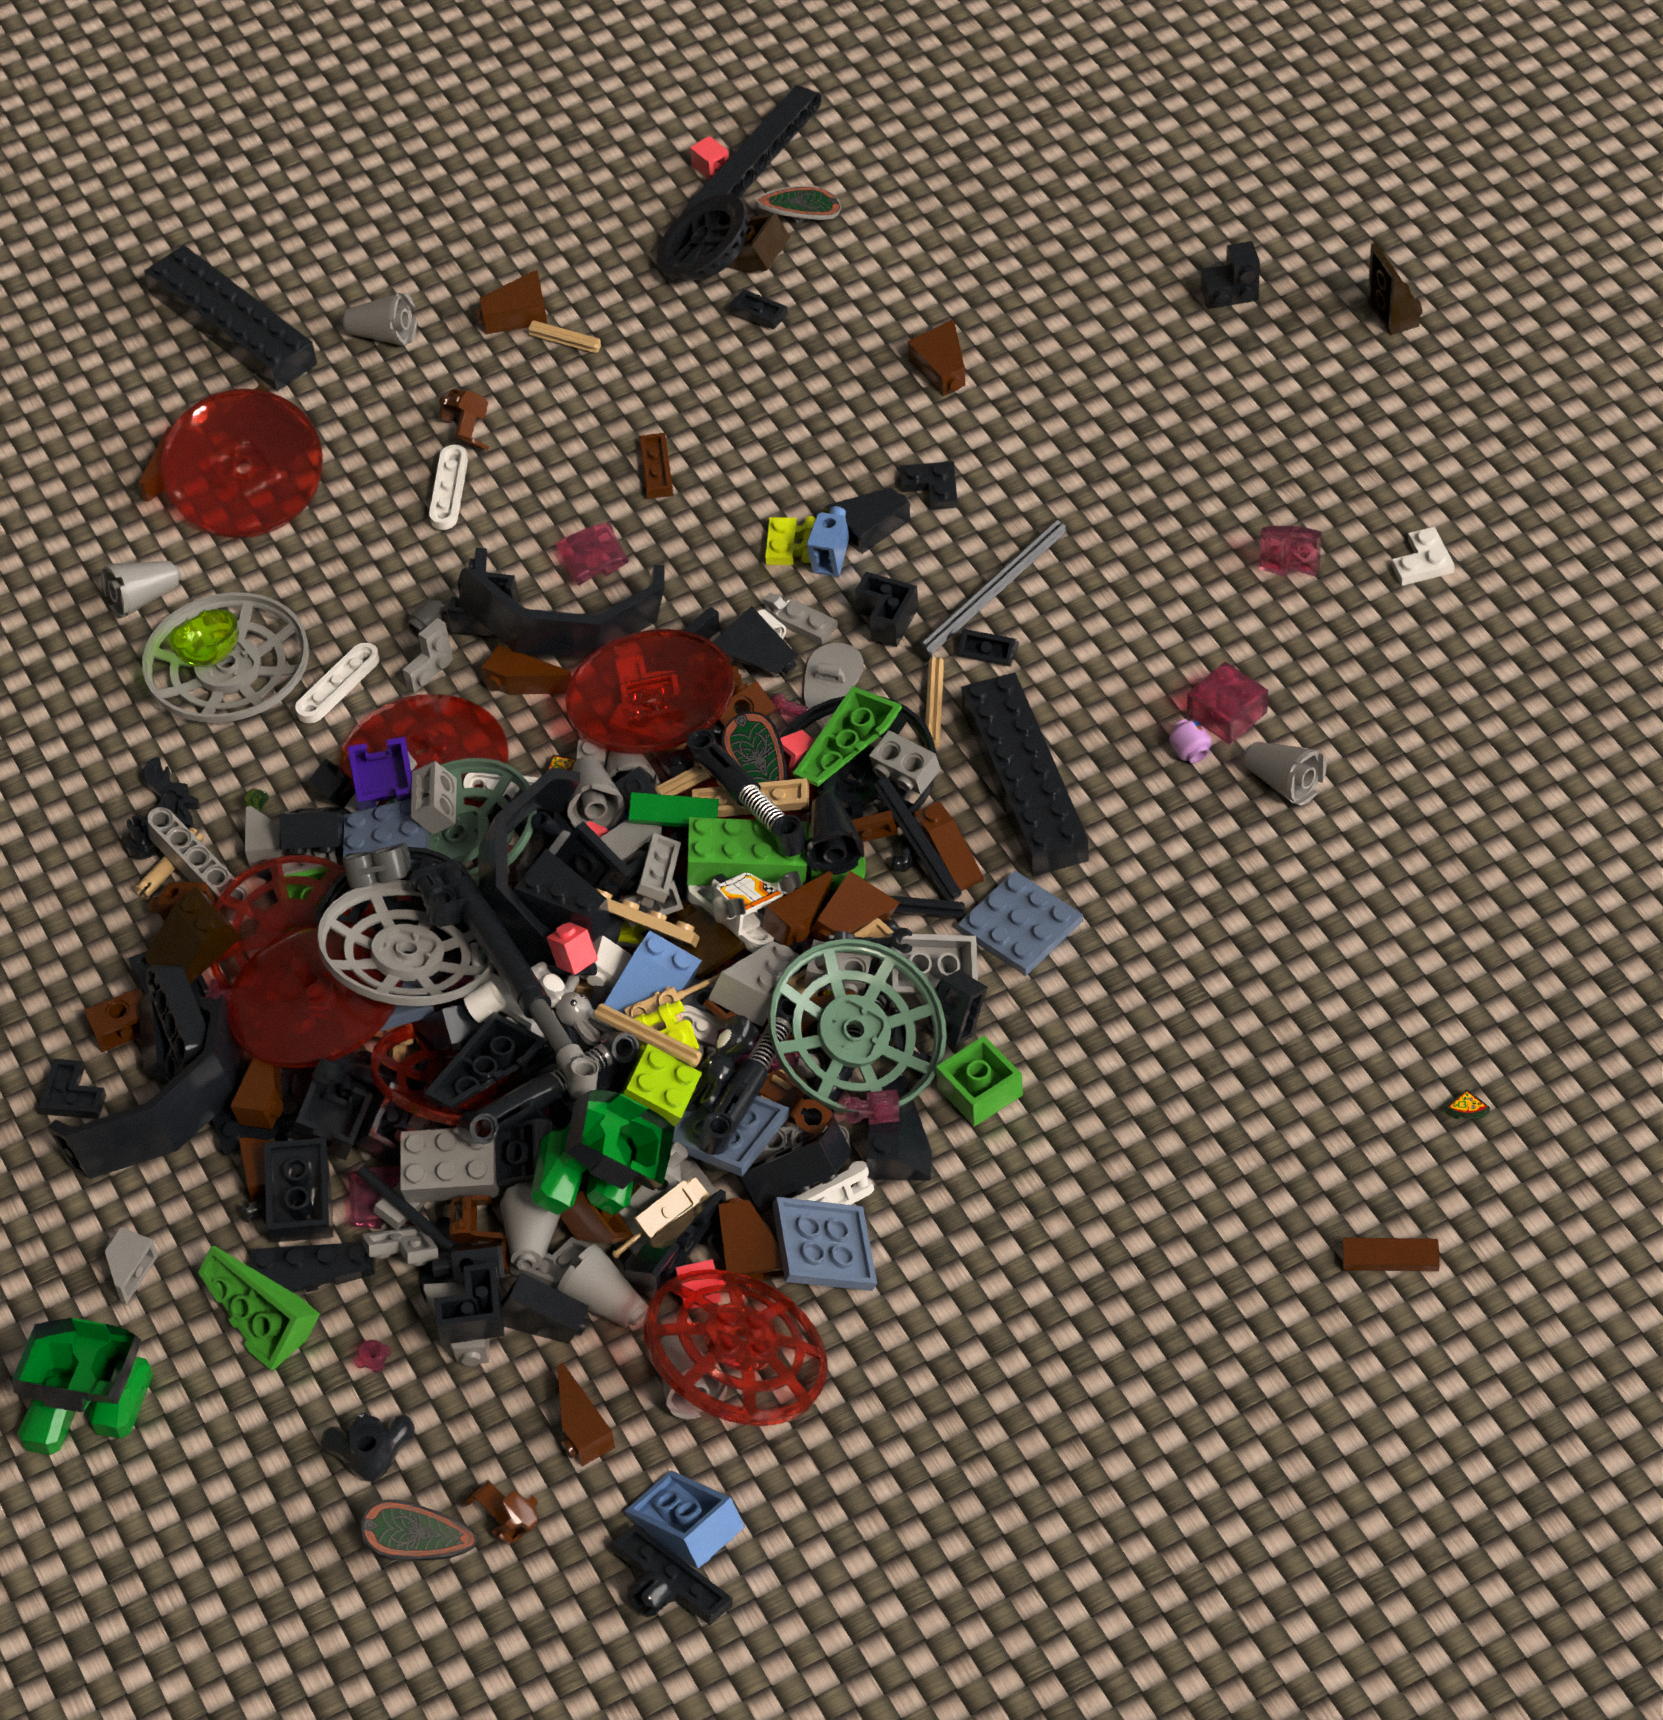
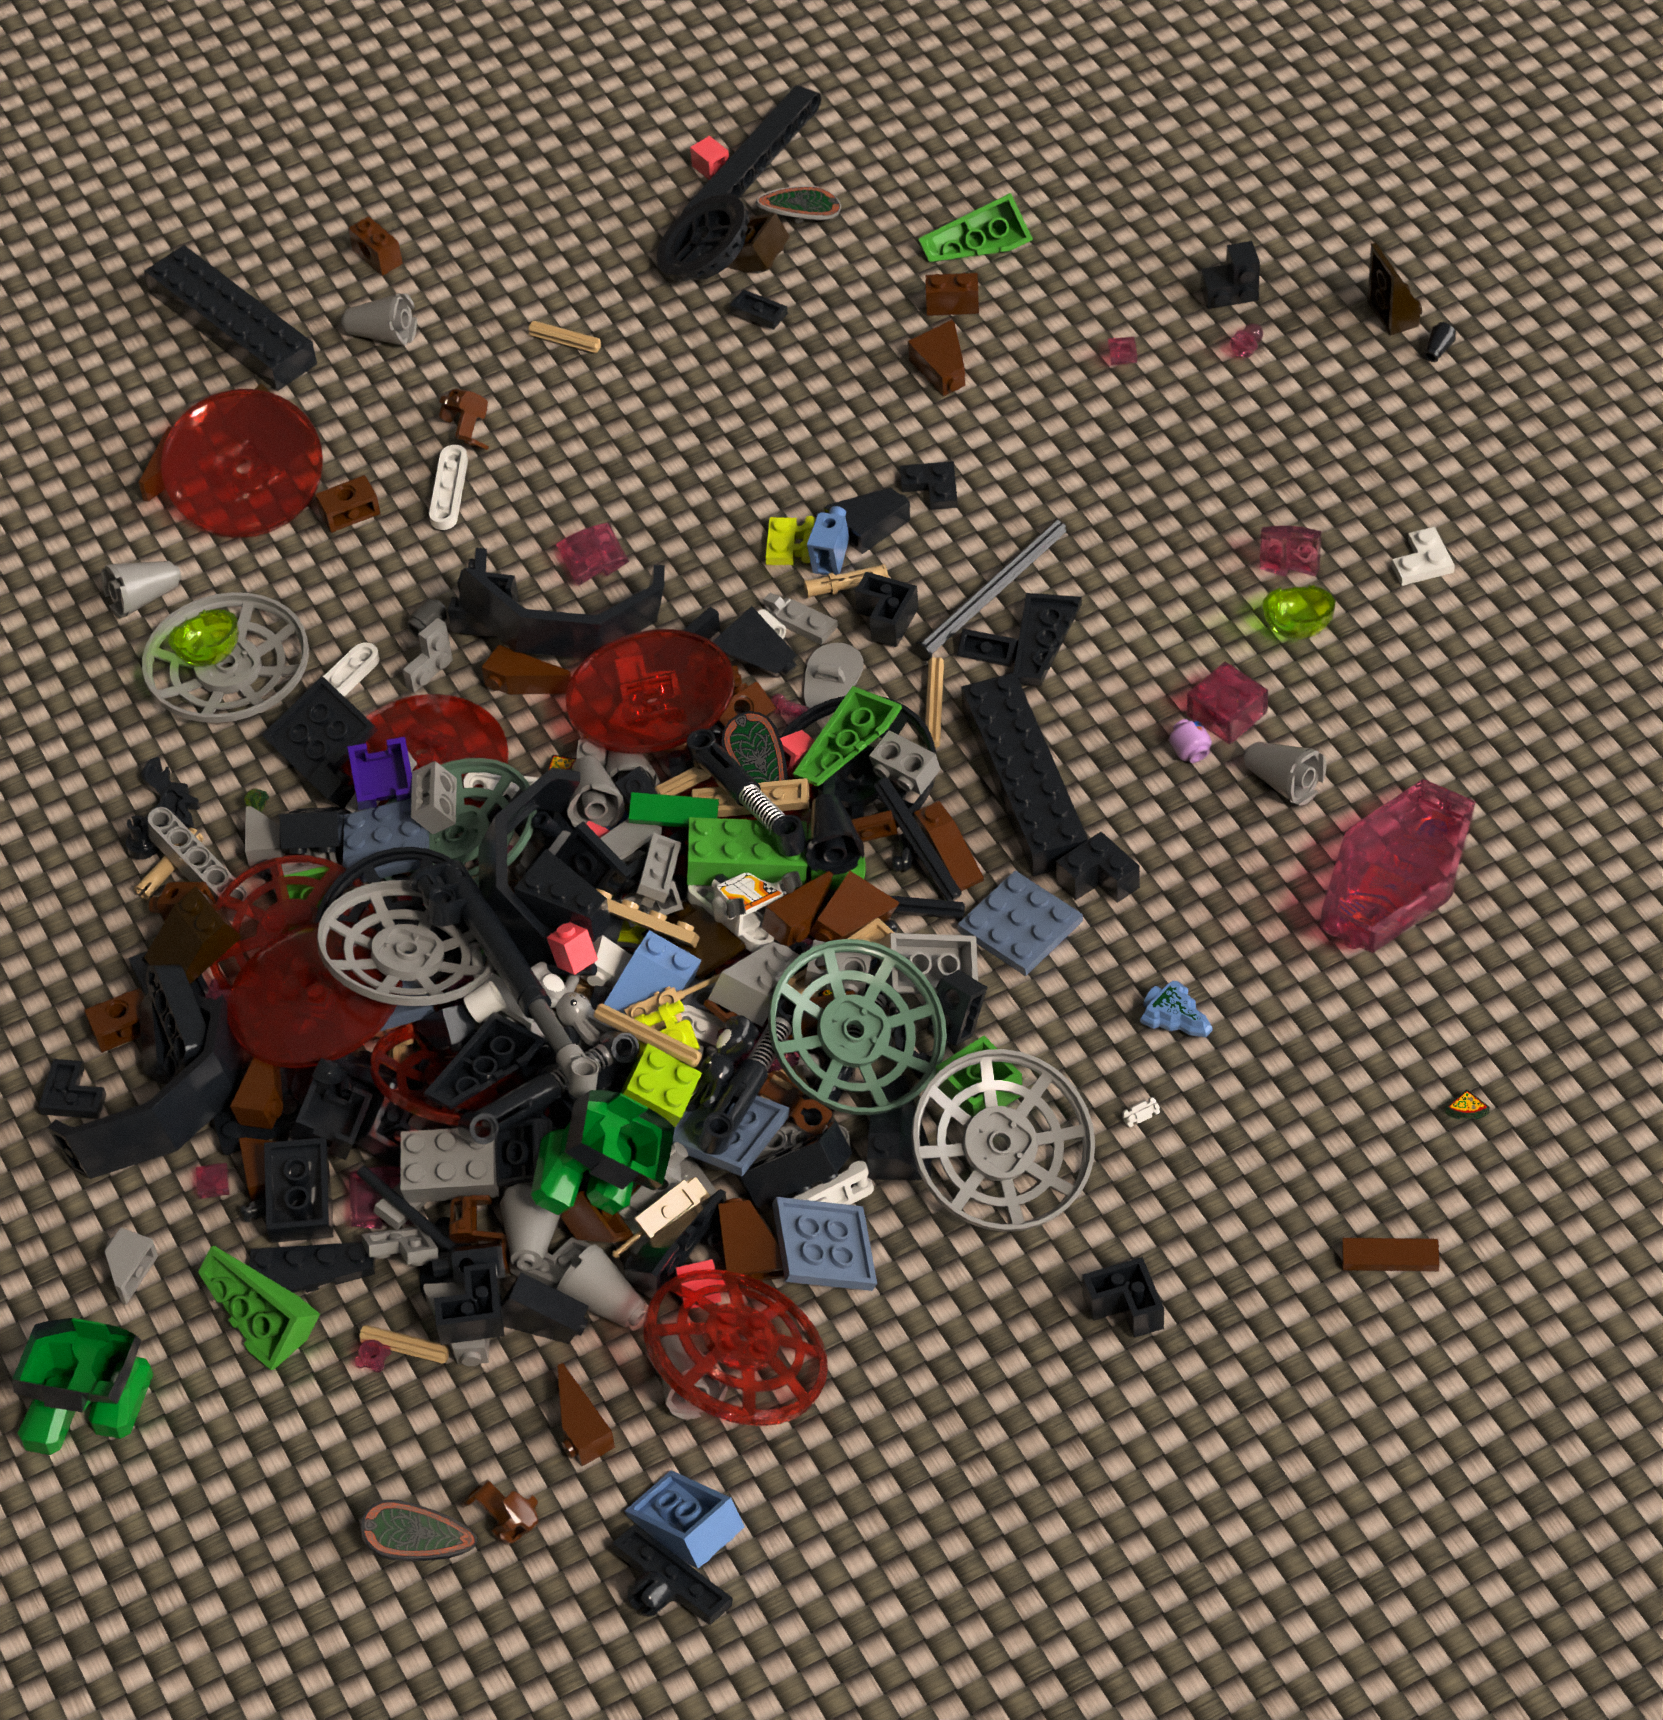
(212, 1180): none -> clear pink plate
(319, 729): none -> black plate
(347, 503): none -> reddish brown brick
(368, 1446): black head -> none
(375, 245): none -> reddish brown brick
(377, 866): dark grey piece -> none
(406, 1344): none -> tan axle
(513, 305): reddish brown slope -> none
(656, 465): reddish brown tile -> none
(843, 581): none -> tan pin
(878, 1107): clear pink plate -> none
(894, 940): black piece -> none
(952, 294): none -> reddish brown brick
(984, 231): none -> bright green wedge
(1014, 1128): none -> light grey dish
(1042, 632): none -> black wing
(1098, 864): none -> black brick
(1122, 350): none -> clear pink plate
(1128, 1290): none -> black brick
(1140, 1112): none -> white piece
(1174, 1010): none -> medium blue rock
(1245, 342): none -> clear pink plate
(1299, 611): none -> clear neon green cylinder
(1397, 866): none -> clear pink container
(1439, 340): none -> black cone

